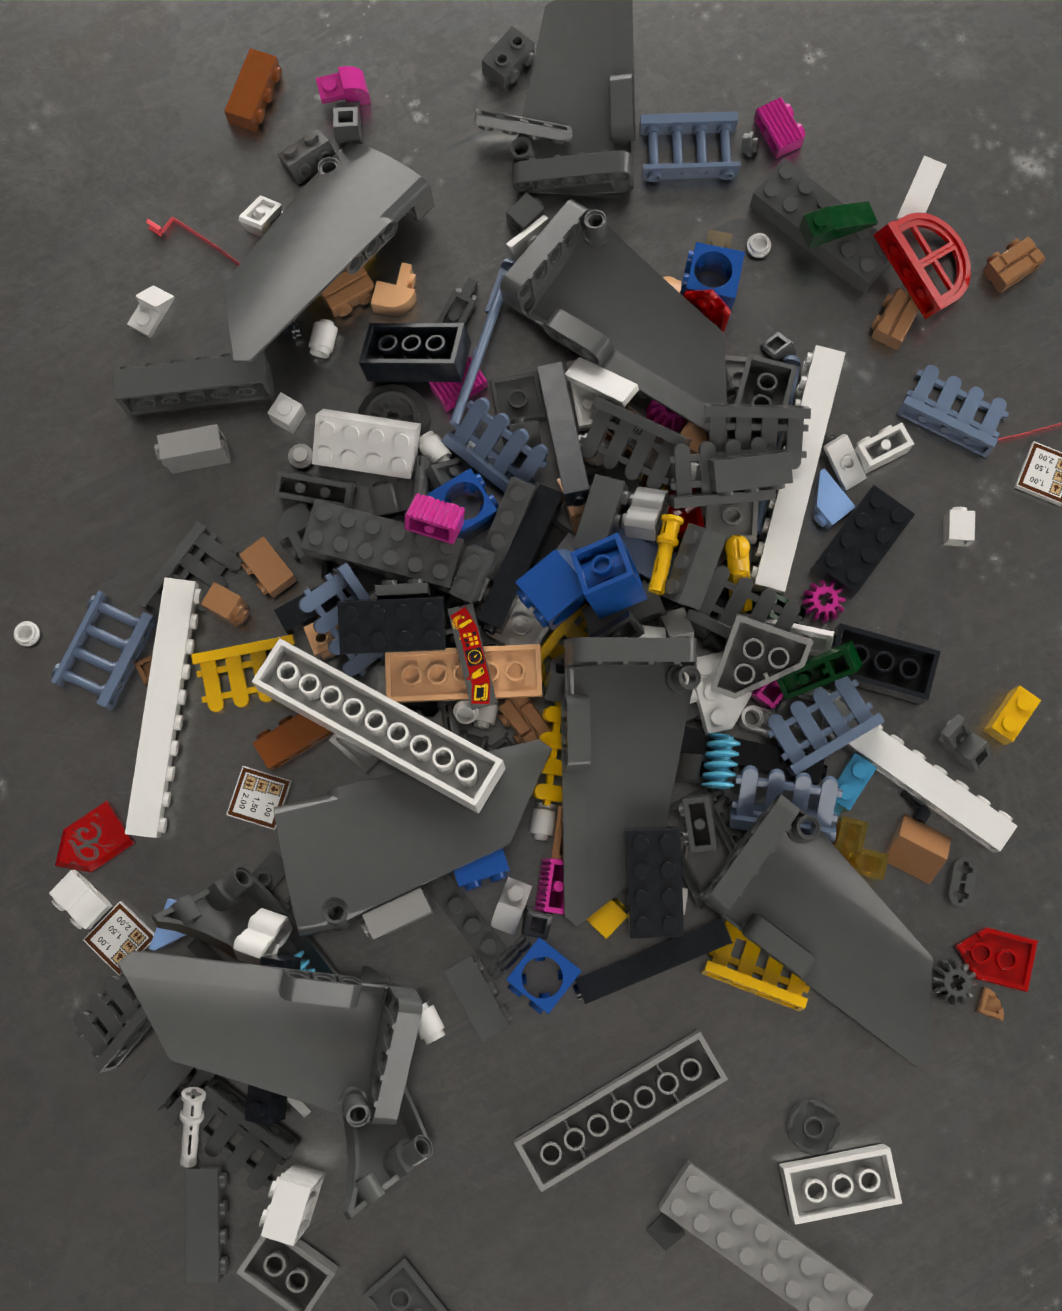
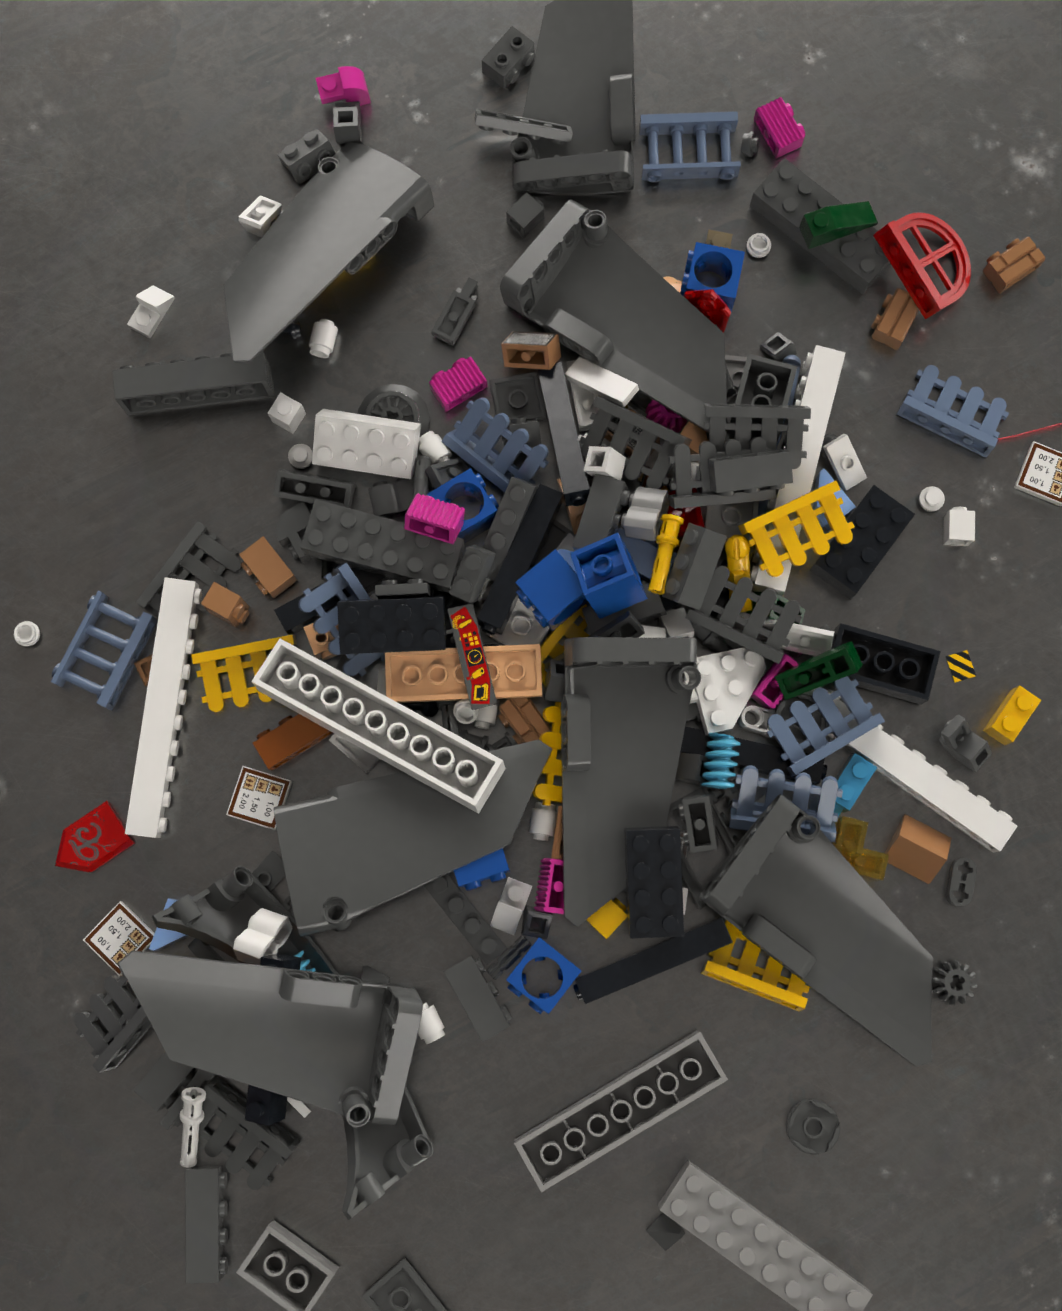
(80, 900): white brick -> none
(159, 231): coral piece -> none
(192, 449): light grey brick -> none
(253, 89): dark orange brick -> none
(292, 1203): white brick -> none
(348, 292): medium nougat brick -> none
(397, 914): light grey brick -> none
(398, 298): light nougat brick -> none
(415, 352): black brick -> none
(492, 309): sand blue bar -> none
(523, 240): white plate -> none
(531, 350): none -> medium nougat brick
(604, 462): none -> white brick
(757, 657): light grey brick -> none
(785, 529): none -> yellow fence
(833, 601): dark pink gear -> none
(840, 1183): white brick -> none
(884, 447): white brick -> none
(922, 187): white tile -> none
(922, 812): black hand -> none
(931, 498): none -> white plate
(960, 666): none -> sticker
(990, 1005): medium nougat tile -> none
(1000, 957): red tile -> none

